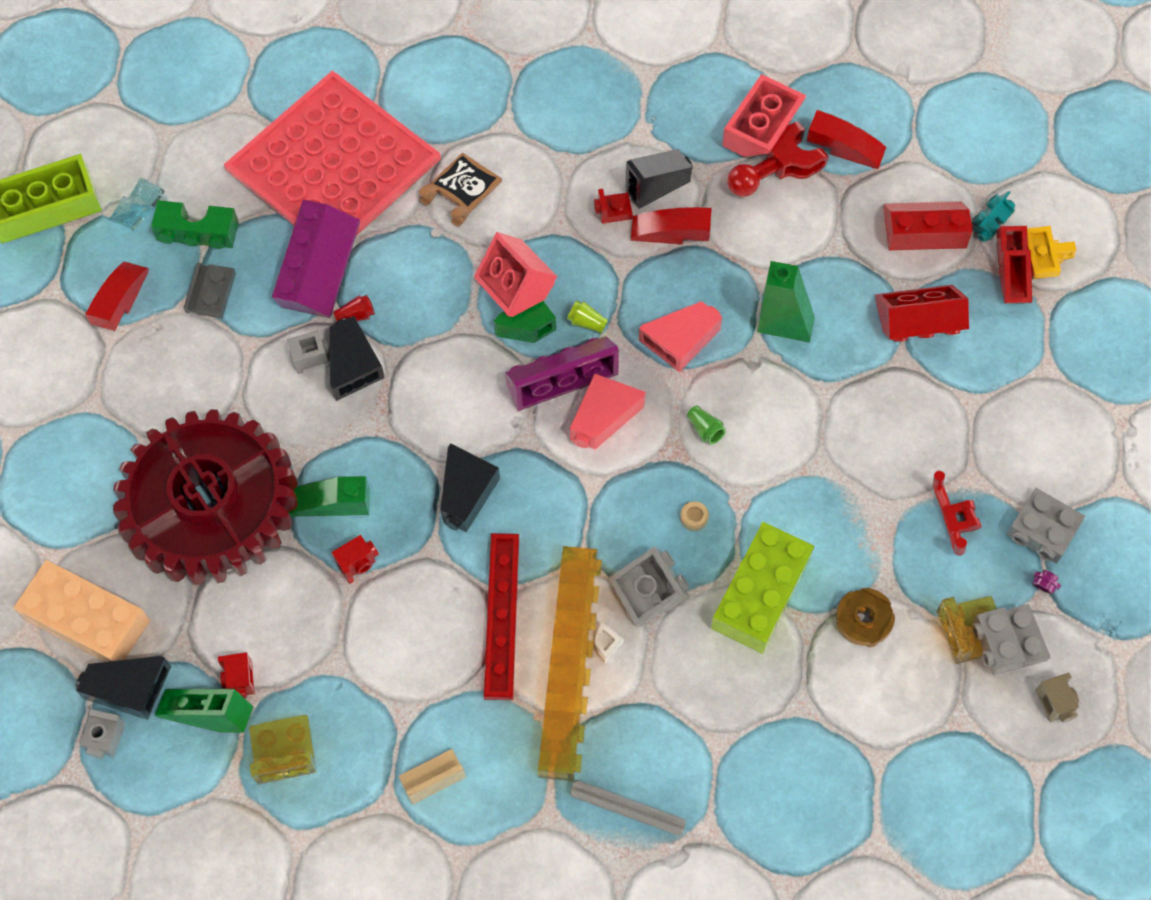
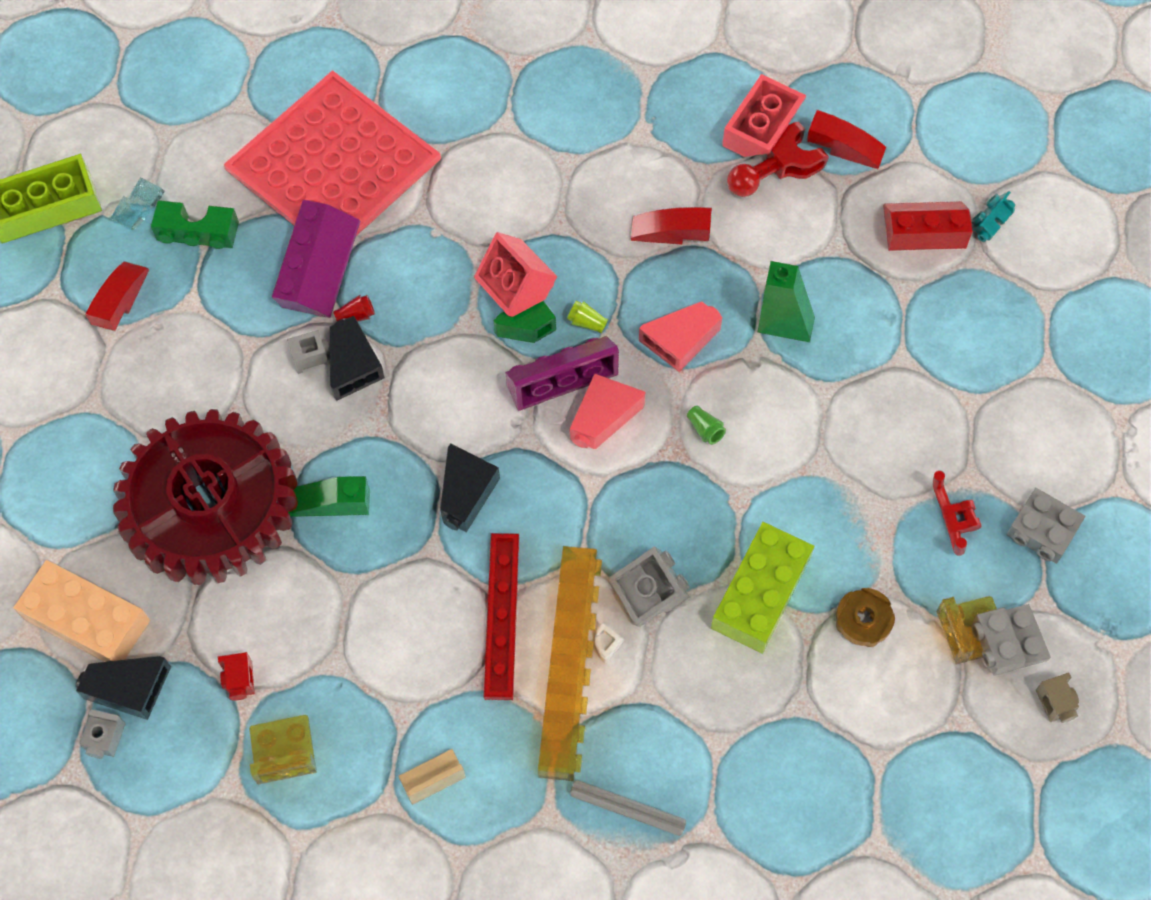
(206, 708): green slope -> none
(209, 290): dark grey plate -> none
(355, 557): red brick -> none
(462, 183): flag -> none
(613, 207): red bracket -> none
(656, 176): black slope -> none
(694, 516): tan tile -> none
(923, 312): red slope -> none
(1014, 264): red slope -> none
(1046, 581): magenta plate -> none
(1047, 252): yellow hinge -> none

